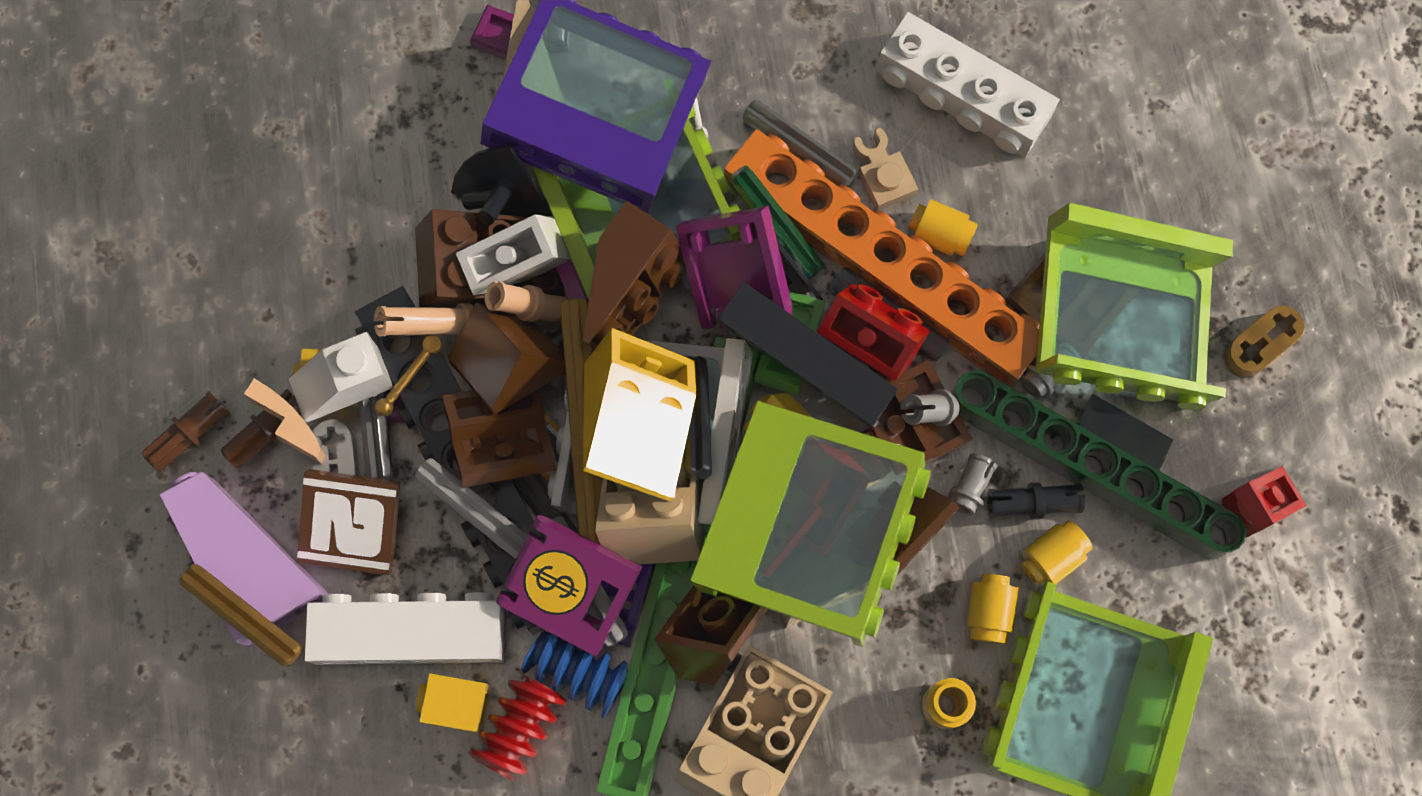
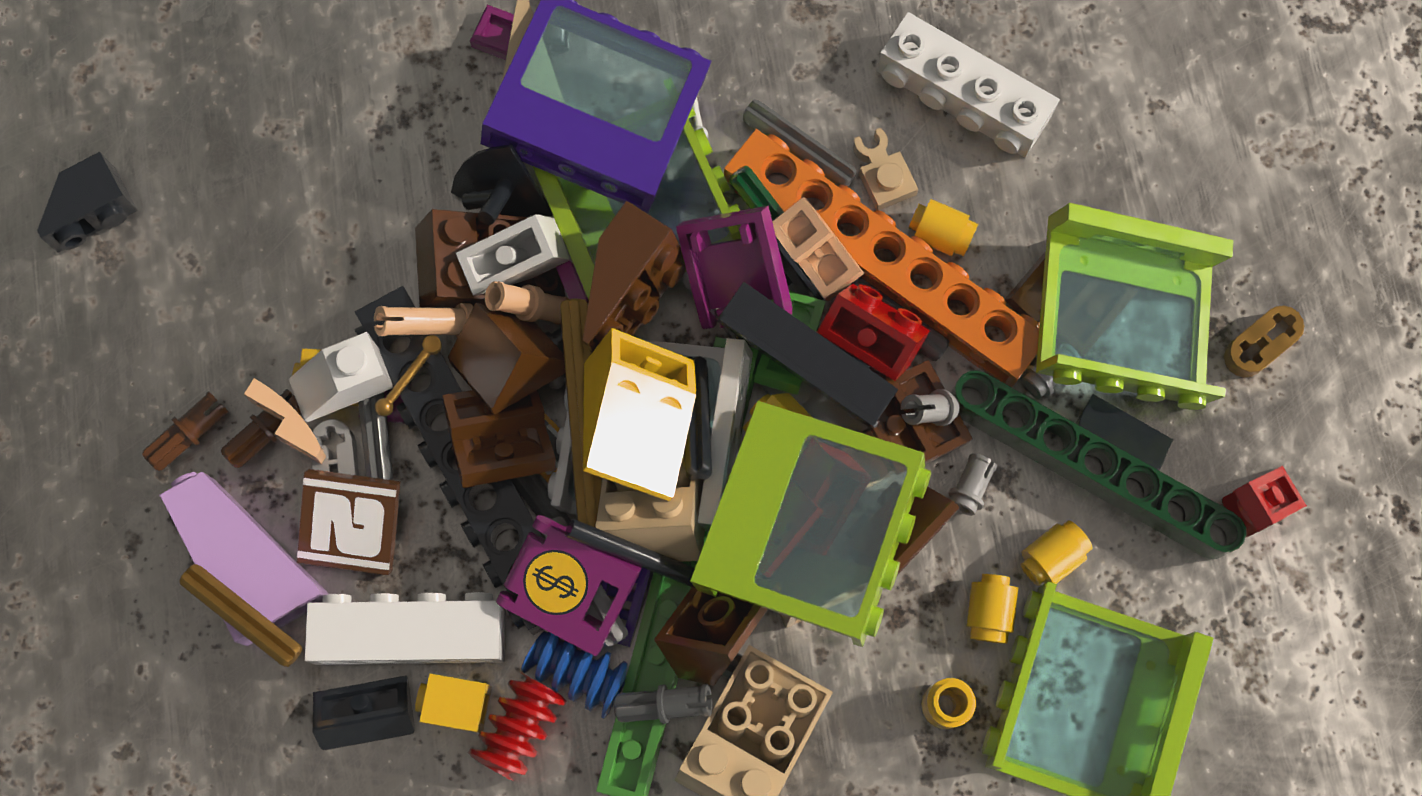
(84, 202): none -> black slope
(362, 713): none -> black slope
(471, 507): light grey axle -> none
(629, 552): none -> black bar
(663, 704): none -> dark grey axle
(816, 249): none -> light nougat slope
(1035, 500): black pin -> none

